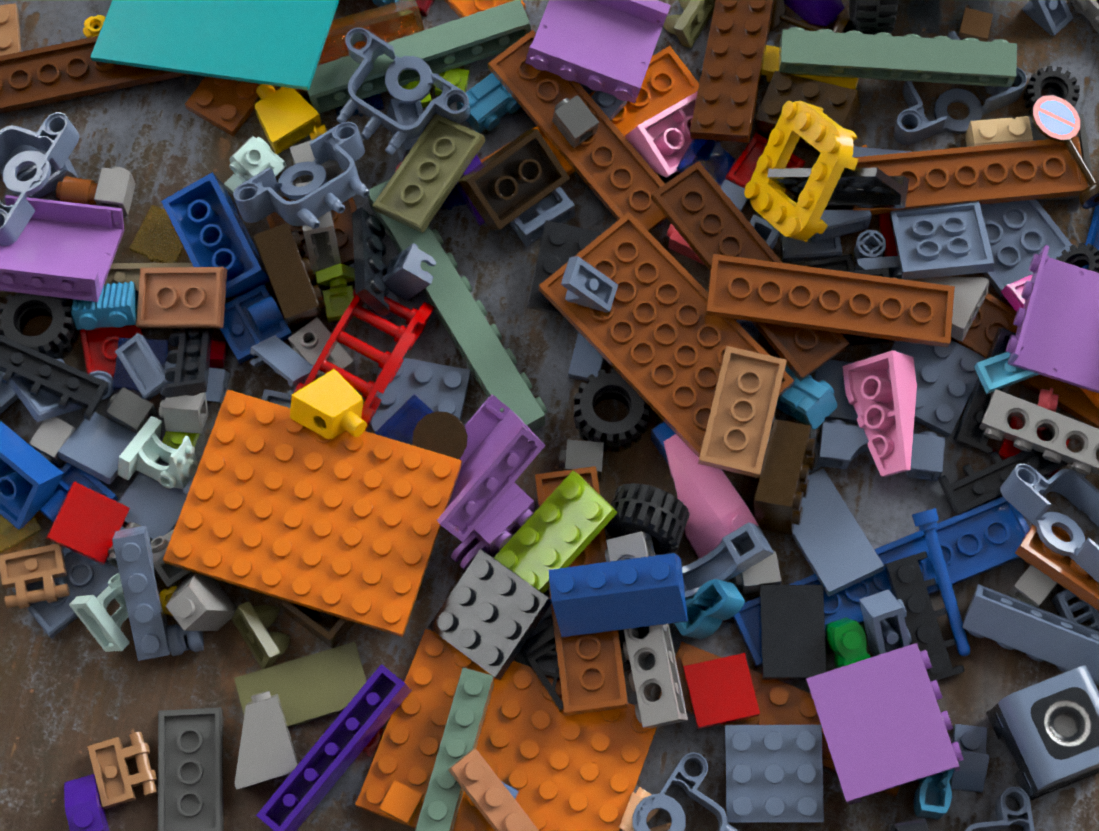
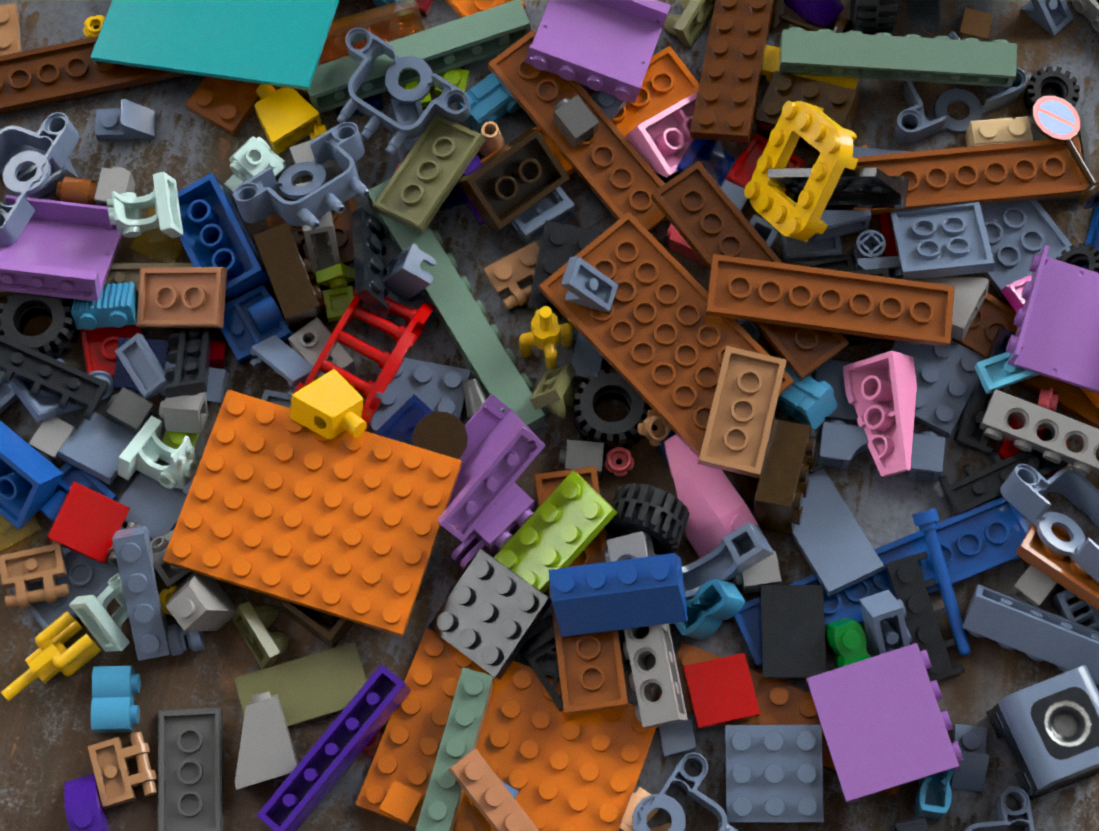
(53, 655): none -> yellow plant
(114, 699): none -> dark azure brick
(126, 123): none -> sand blue slope
(127, 209): none -> light aqua tile
(474, 396): none -> dark grey cone
(493, 137): none -> light nougat cone
(511, 272): none -> medium nougat plate
(546, 335): none -> yellow plant
(555, 390): none -> olive tile
(619, 454): none -> coral plate
(654, 436): none -> medium nougat plate
(677, 738): none -> sand blue slope

